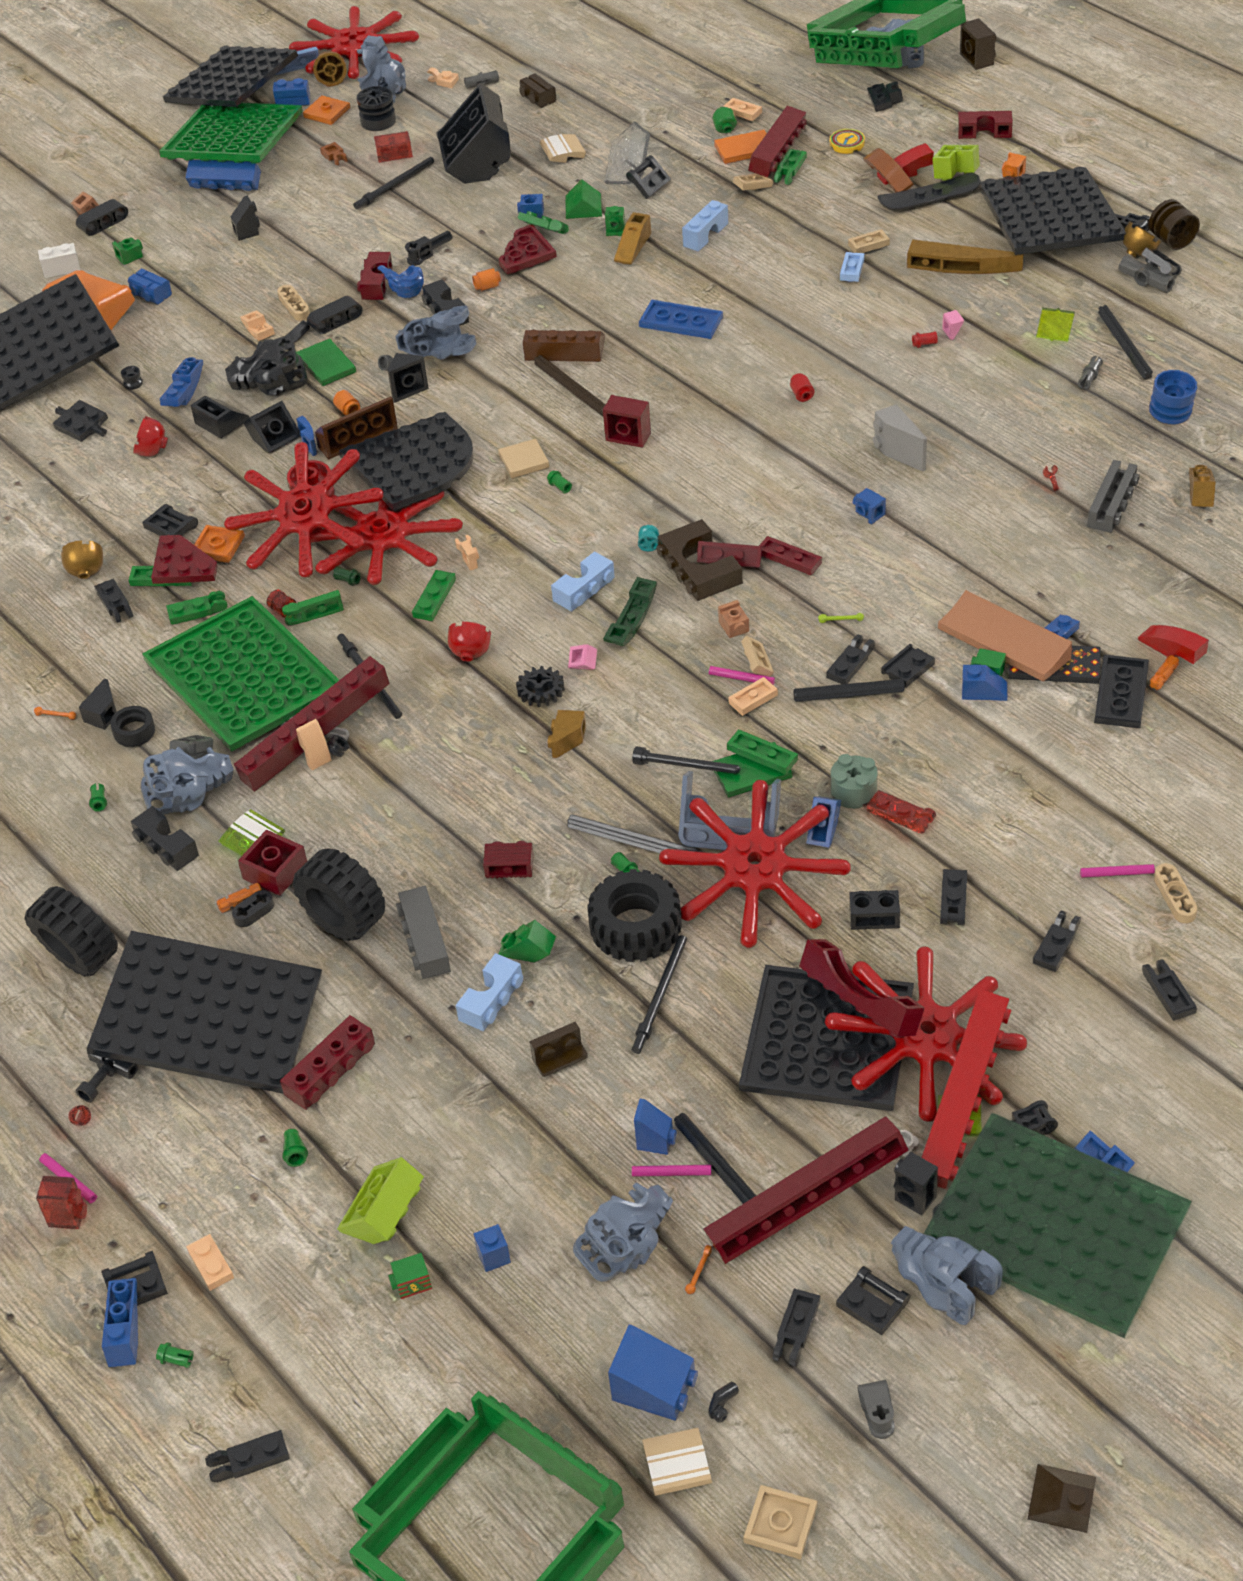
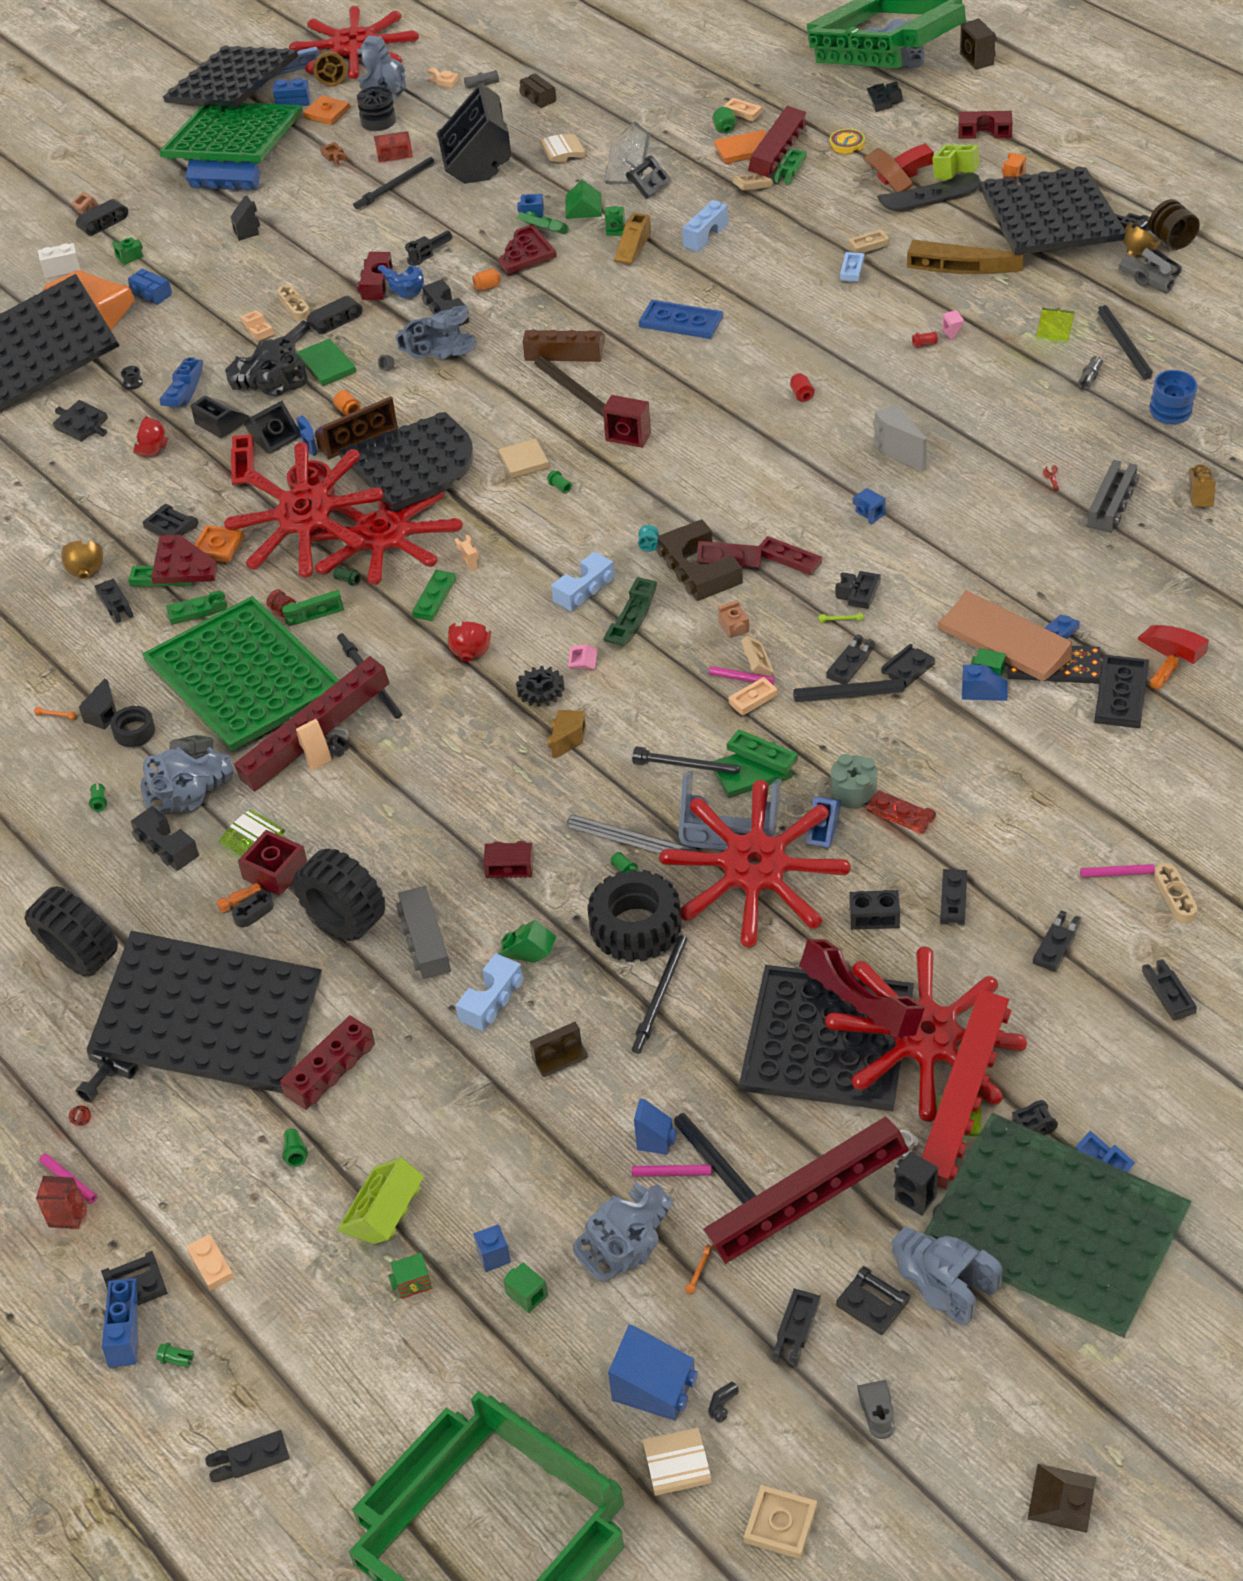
(242, 457): none -> red slope
(407, 376): black slope -> none
(525, 1287): none -> green brick
(859, 590): none -> black plate

